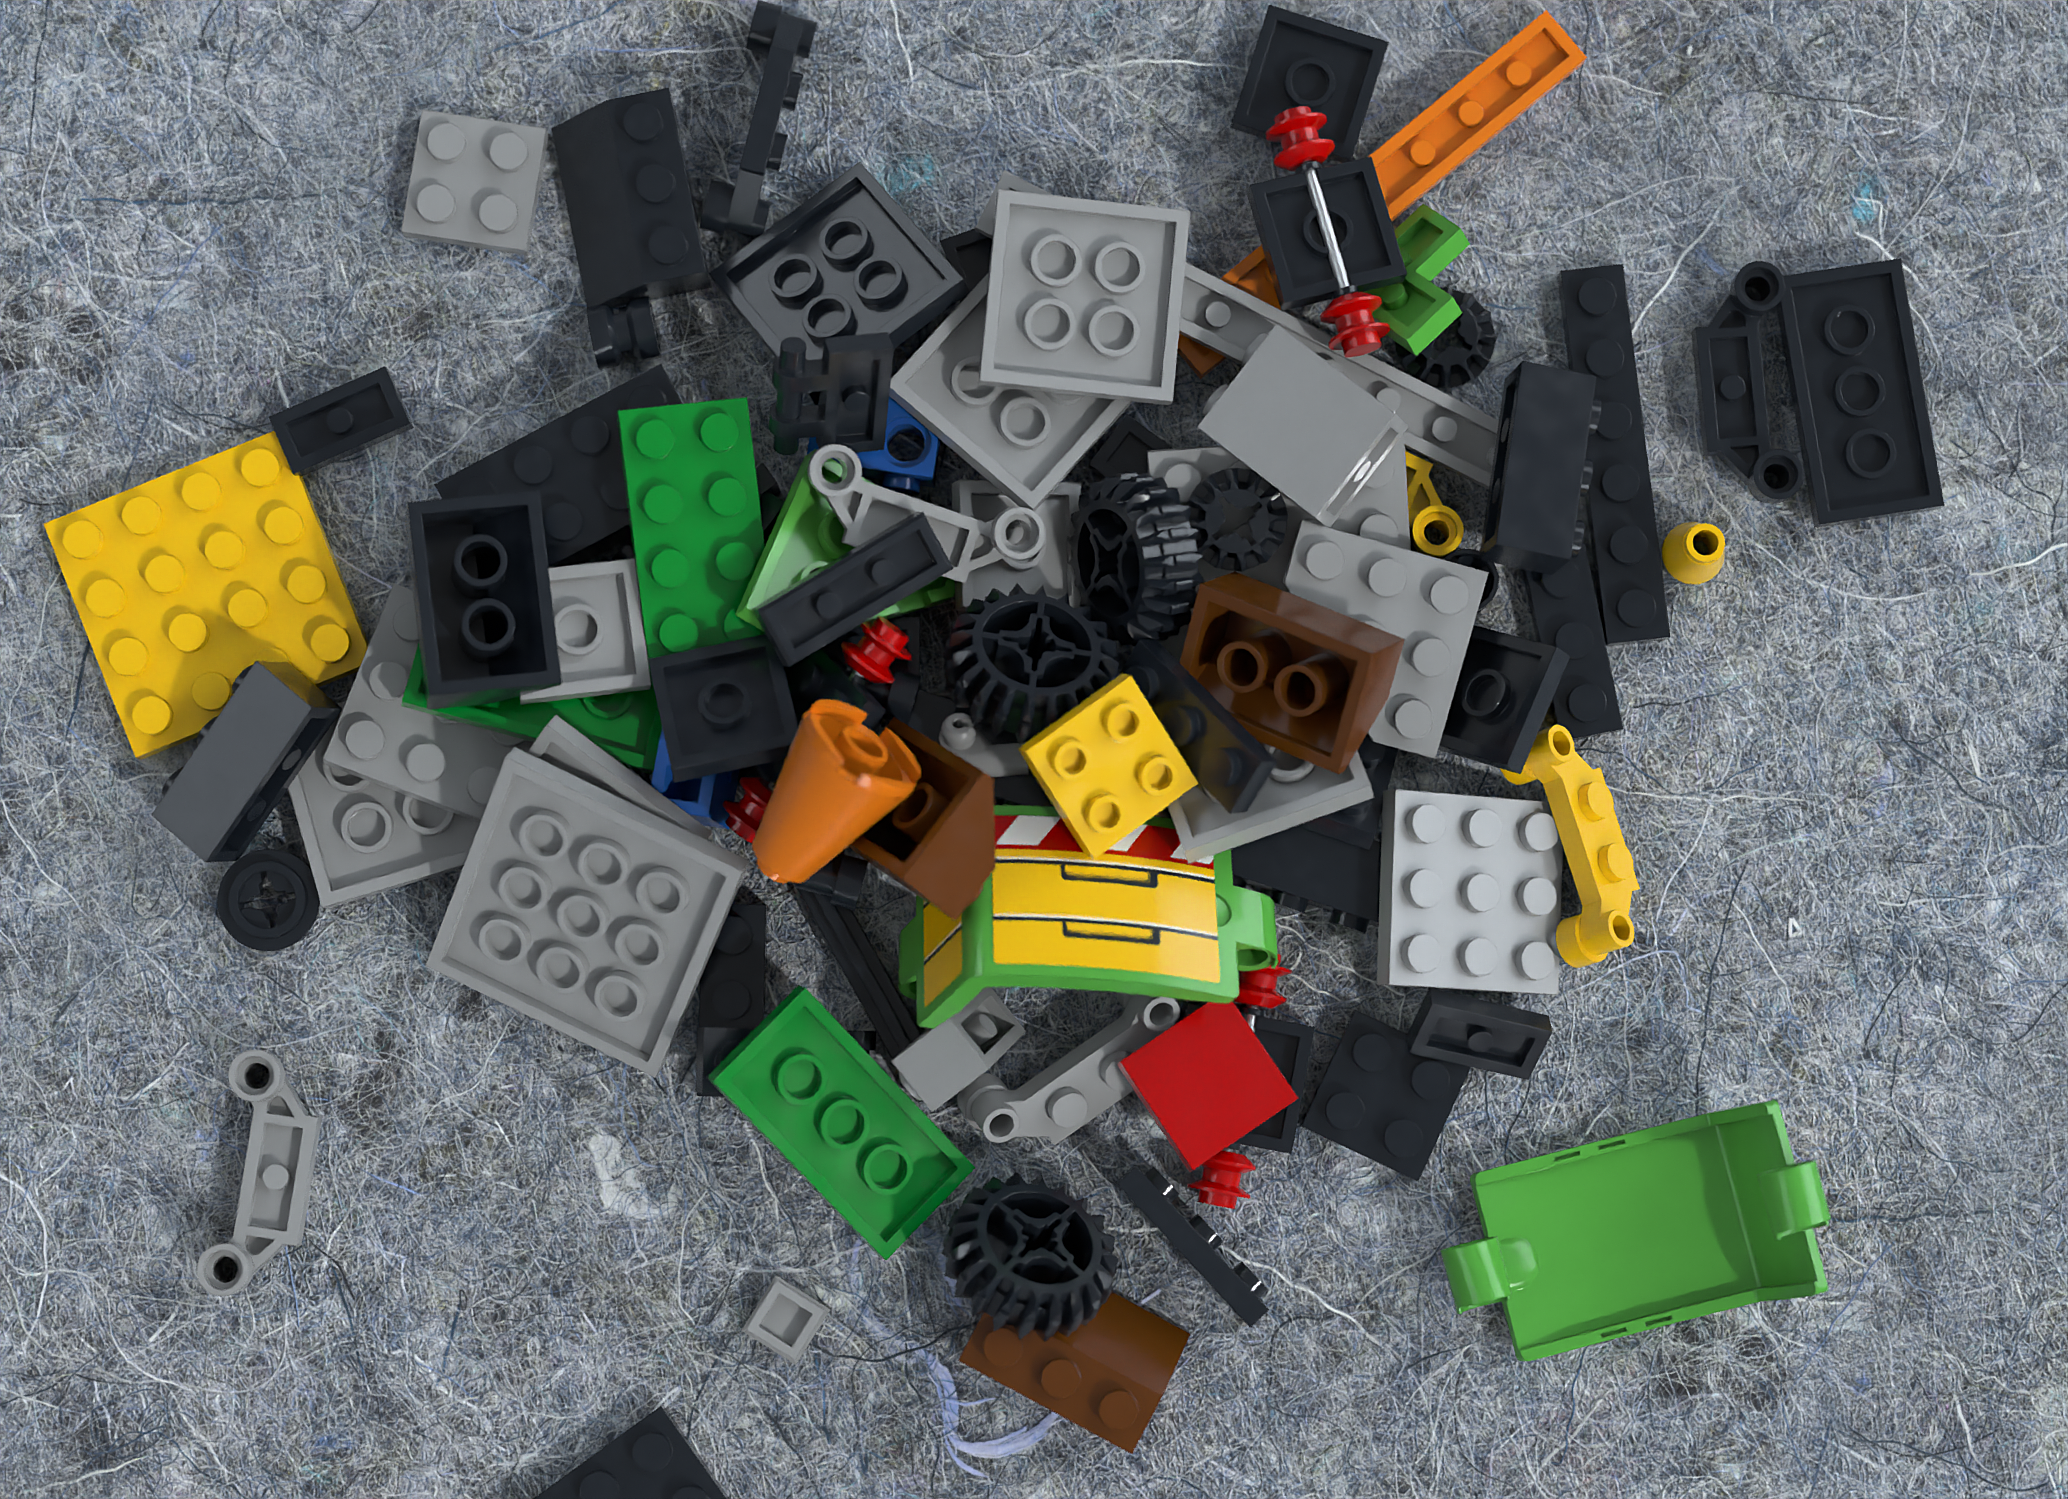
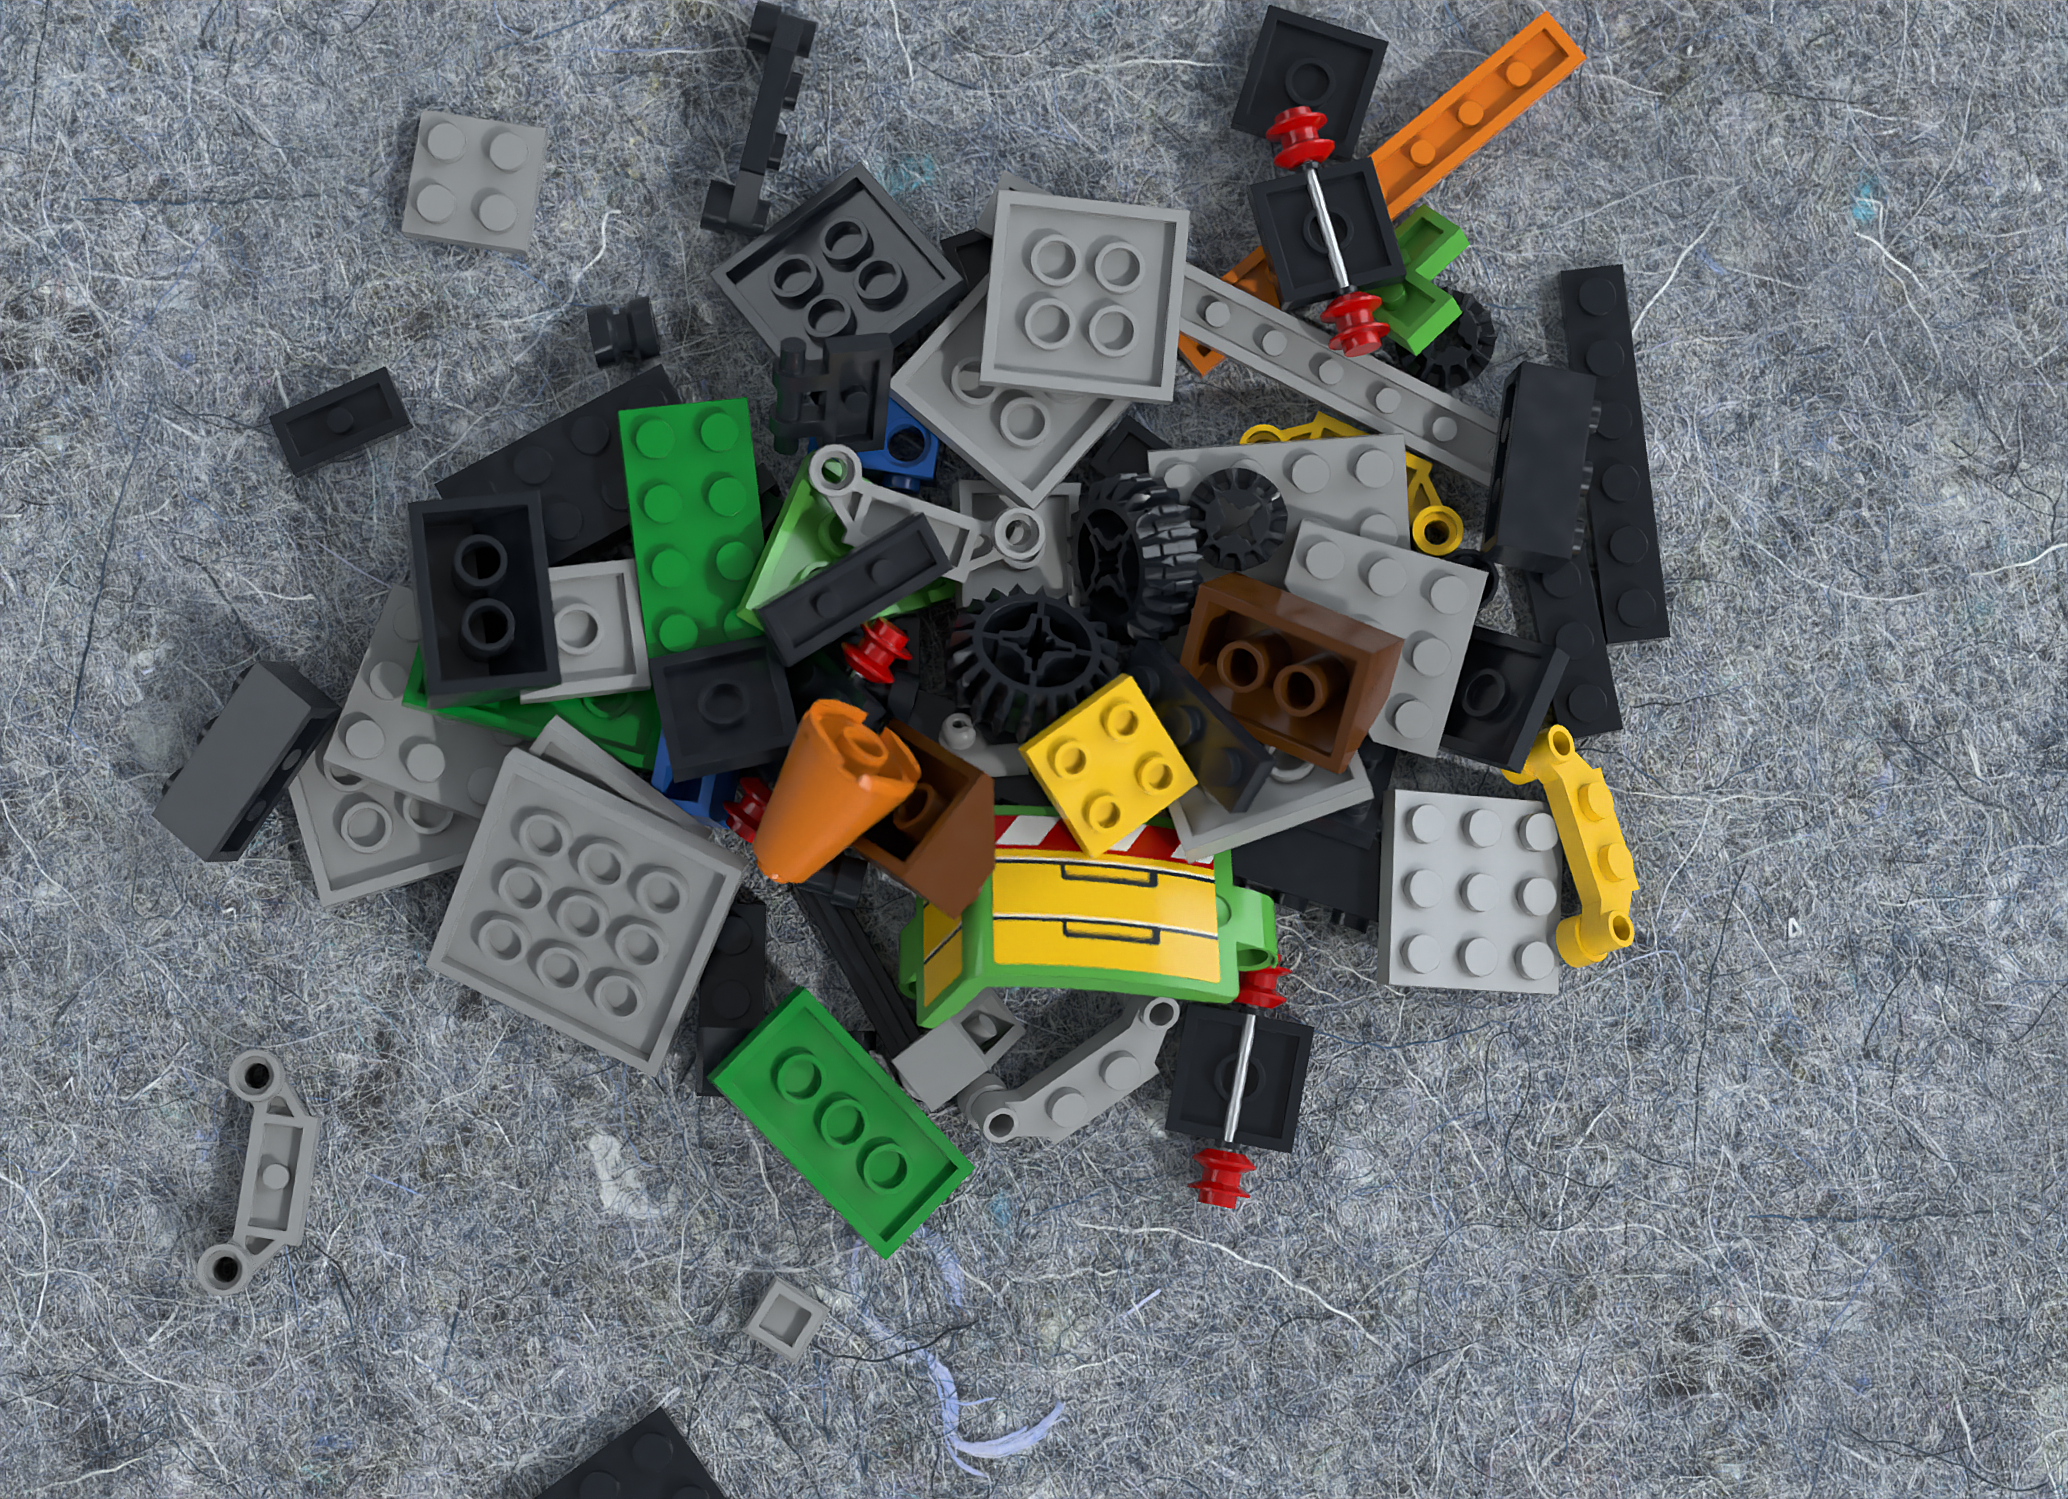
(202, 581): yellow plate -> none
(245, 882): black gear -> none
(631, 200): black slope -> none
(1030, 1256): black gear -> none
(1097, 1377): reddish brown slope -> none
(1195, 1242): black plate -> none
(1207, 1082): red tile -> none
(1301, 424): light grey panel -> none
(1383, 1097): black plate -> none
(1479, 1034): black plate -> none
(1643, 1231): bright green panel -> none
(1684, 561): yellow cone -> none
(1734, 387): black plate -> none
(1858, 394): black plate -> none

